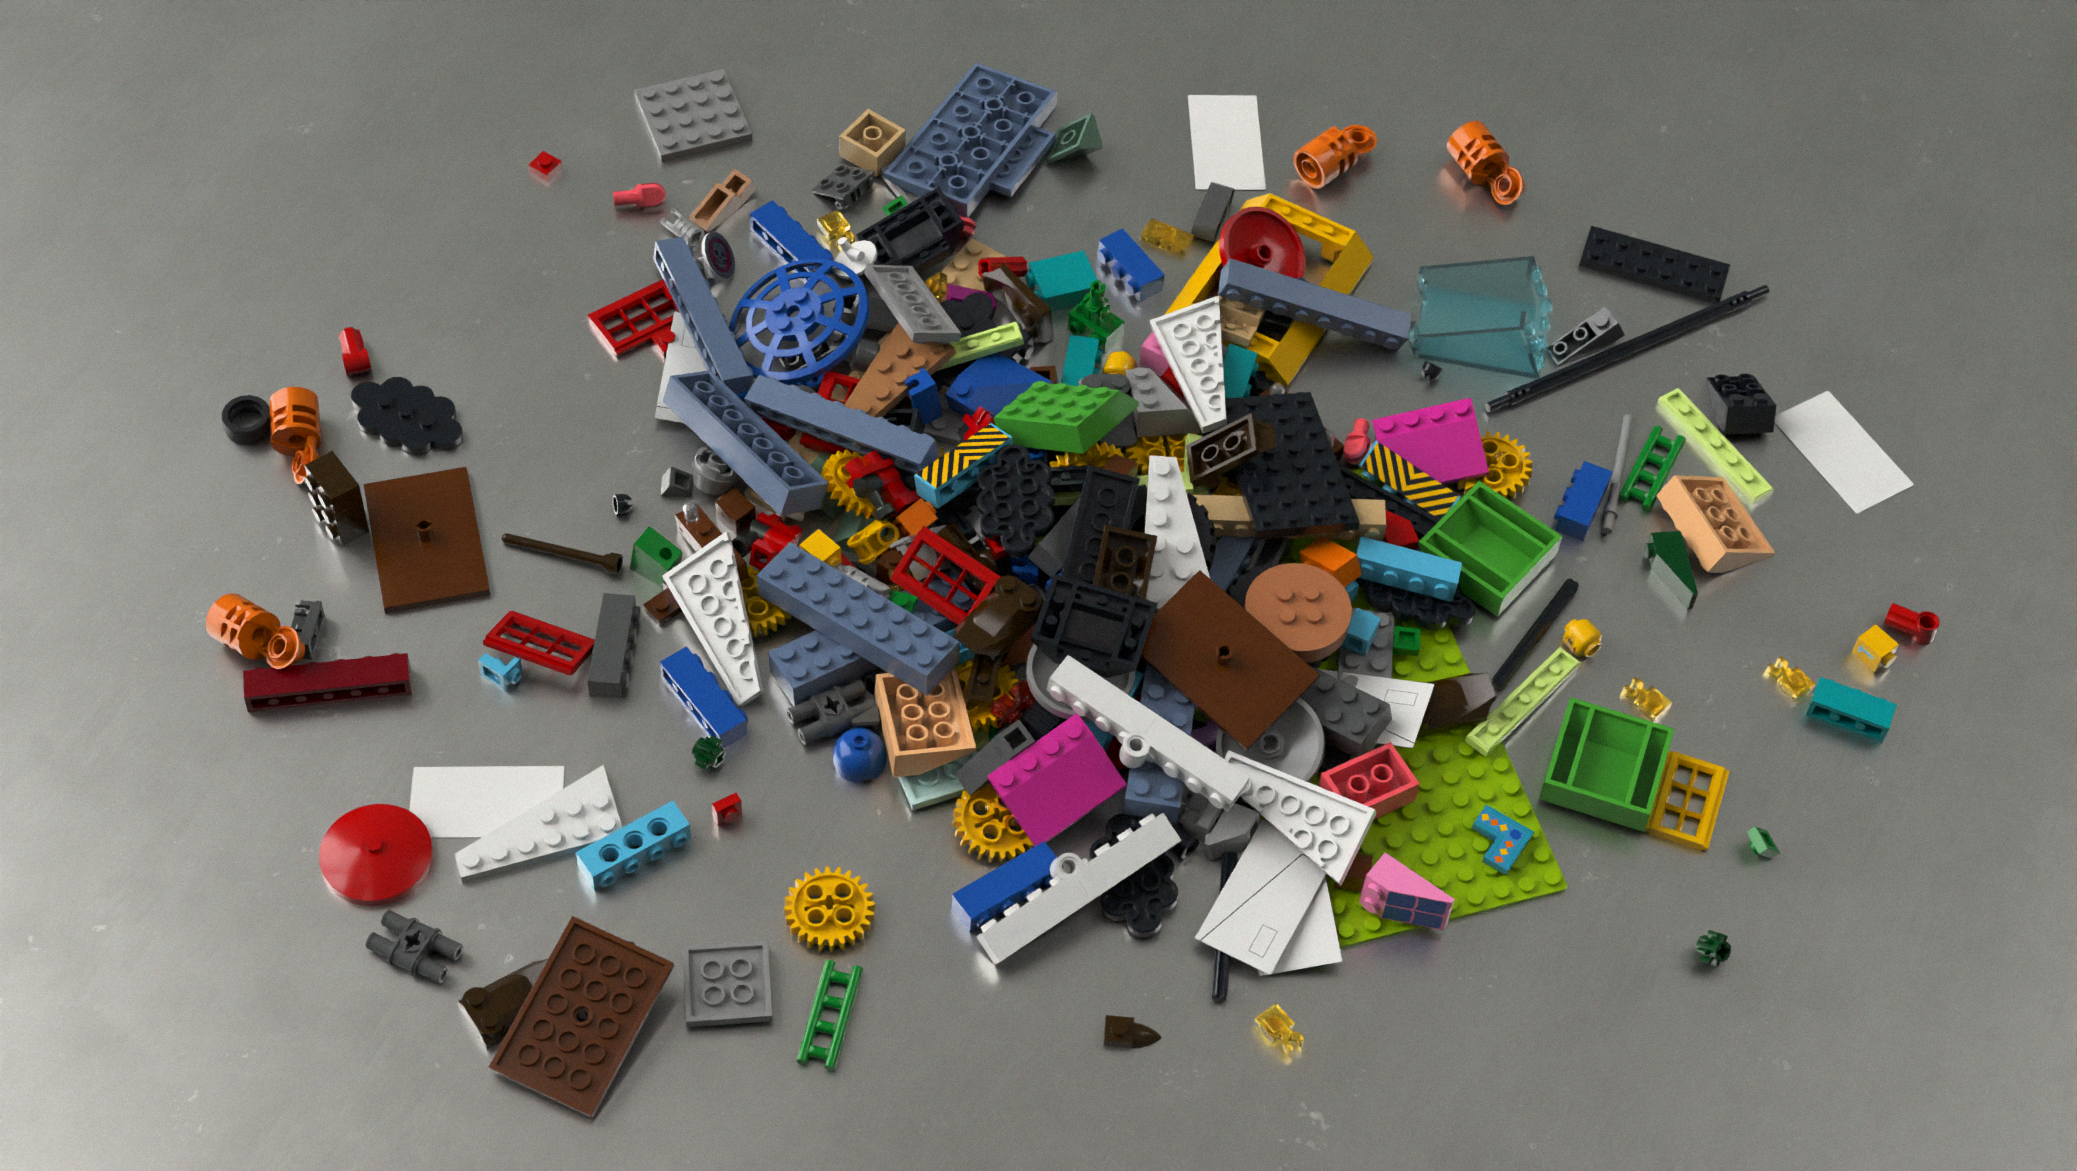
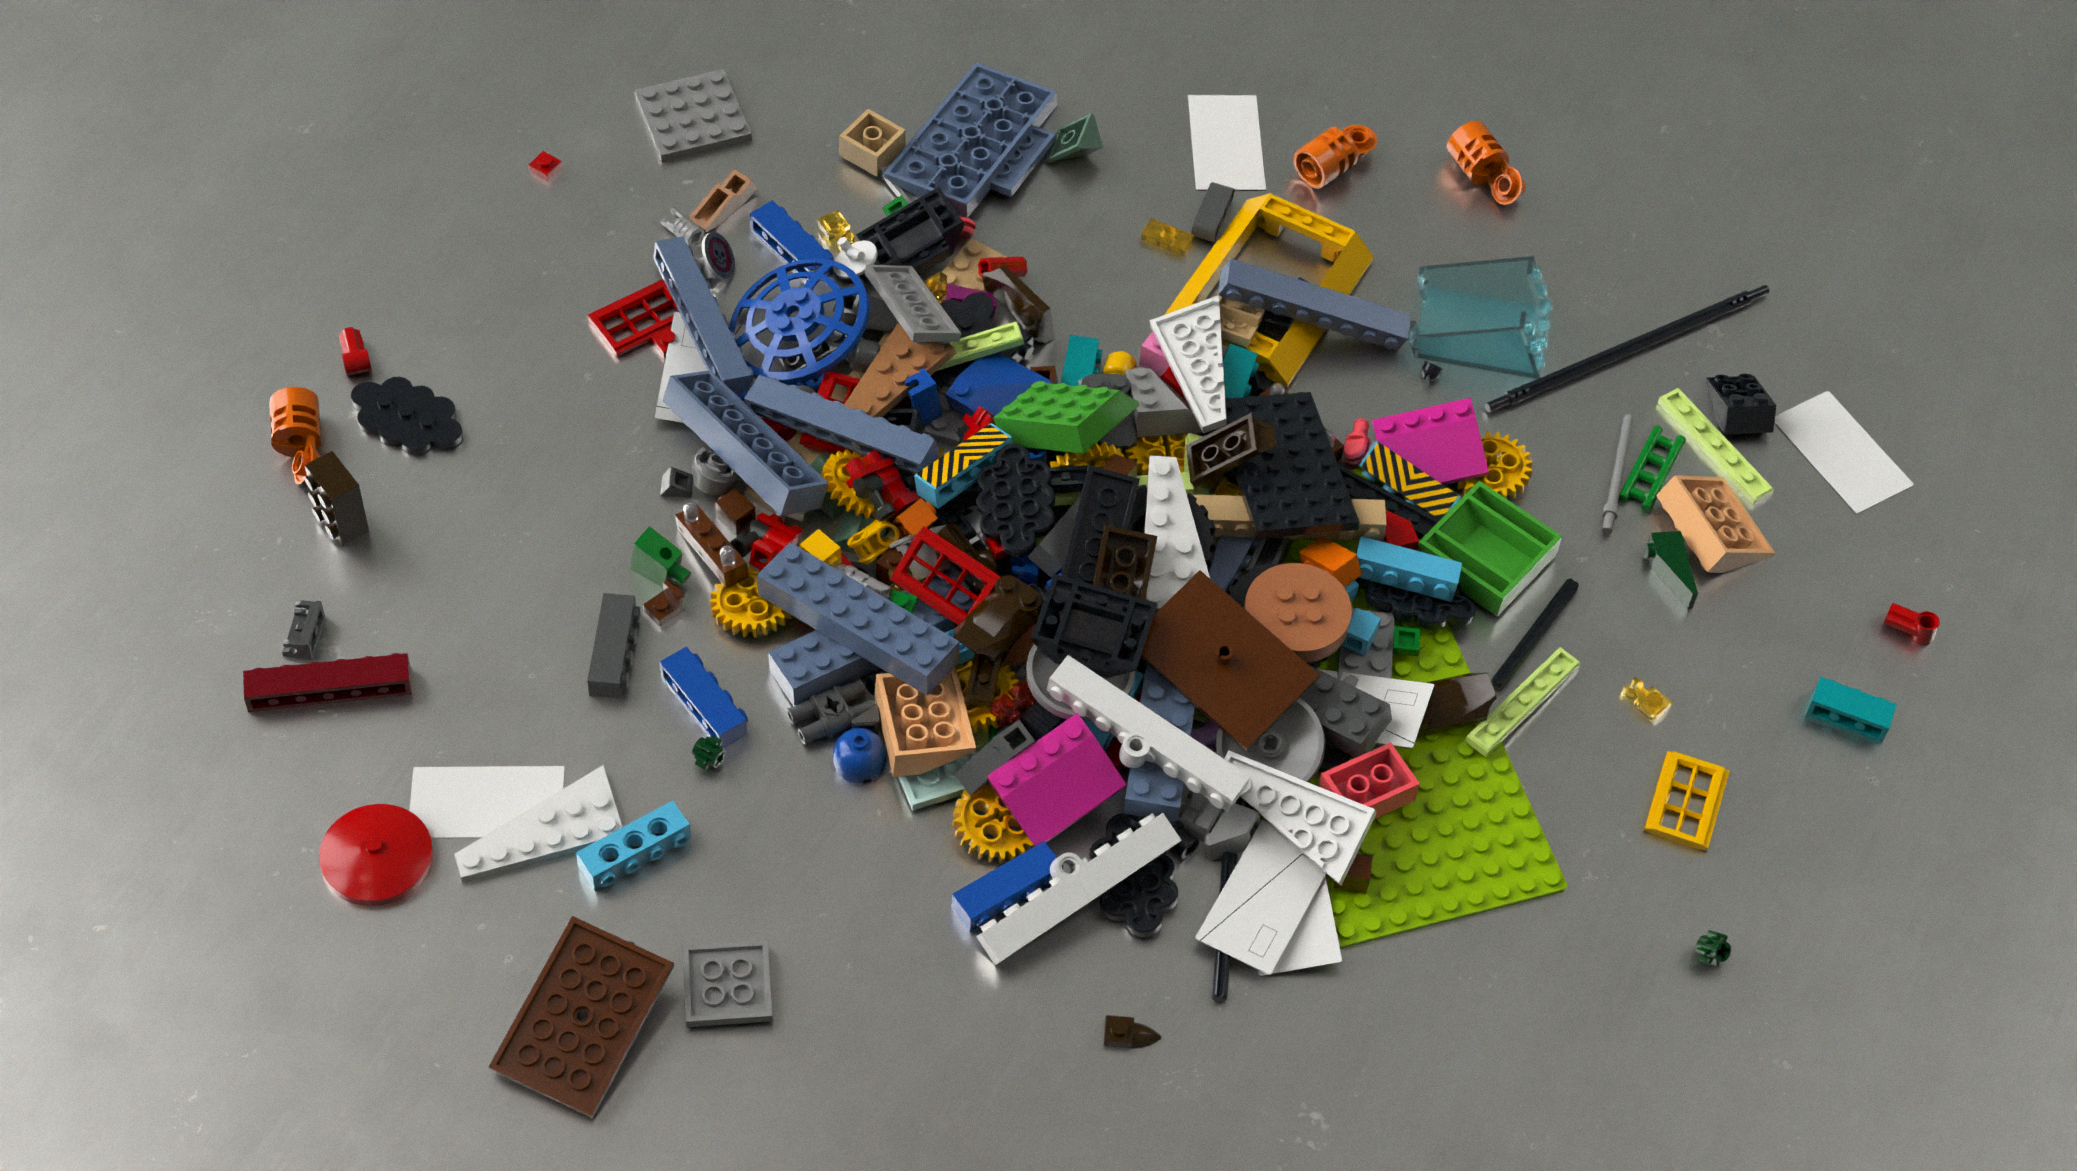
(242, 405): black tyre -> none
(253, 631): orange cylinder -> none
(413, 934): dark grey pin -> none
(426, 540): reddish brown piece -> none
(497, 1004): dark brown slope -> none
(498, 673): medium azure bracket -> none
(545, 659): red piece -> none
(611, 562): dark brown piece -> none
(620, 504): black hinge -> none
(643, 196): coral arm -> none
(714, 605): white wing -> none
(727, 809): red plate -> none
(830, 930): yellow gear -> none
(837, 1030): green bar -> none
(845, 185): dark grey hinge -> none
(1061, 279): teal brick -> none
(1094, 319): green brick -> none
(1130, 265): blue brick -> none
(1262, 240): red dish -> none
(1277, 1026): clear yellow plate -> none
(1404, 896): bright pink slope -> none
(1508, 838): dark azure tile -> none
(1582, 500): blue brick -> none
(1582, 637): yellow head -> none
(1586, 338): dark grey slope -> none
(1607, 764): bright green slope -> none
(1654, 265): black plate -> none
(1762, 842): green plate -> none
(1791, 682): clear yellow plate -> none
(1875, 648): yellow brick -> none

